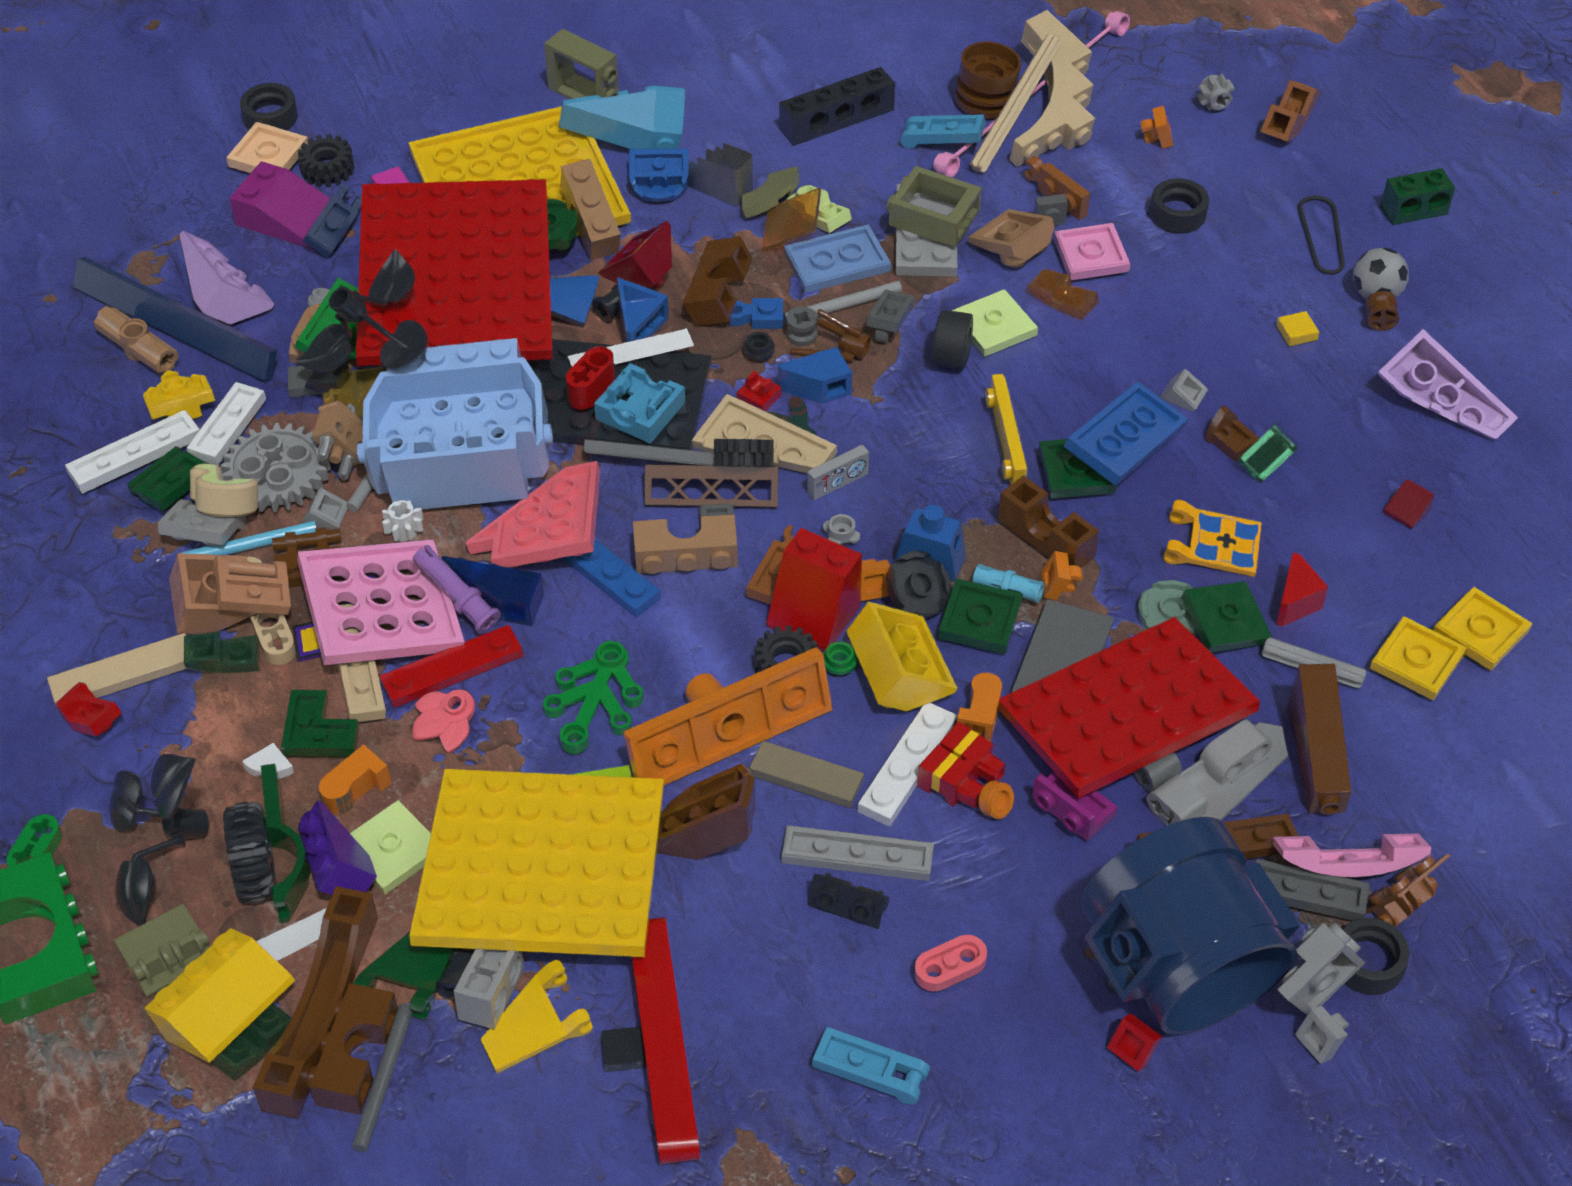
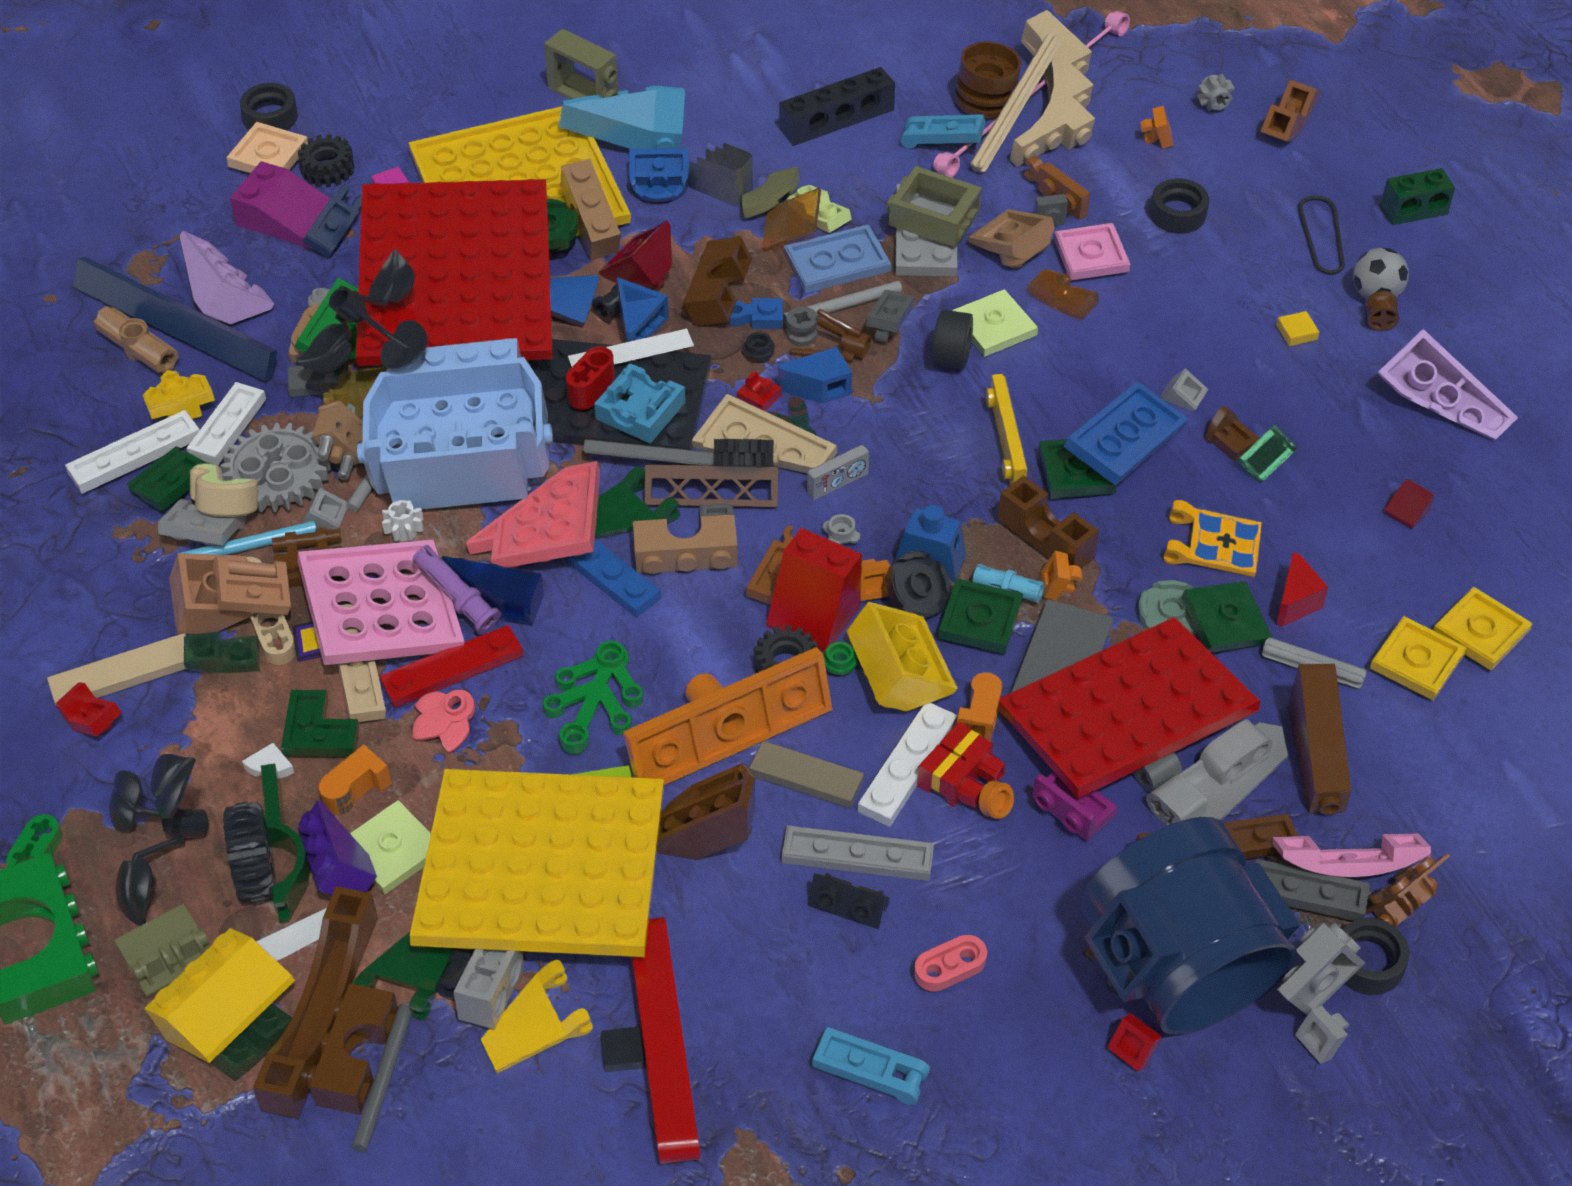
(621, 506): none -> dark green flag

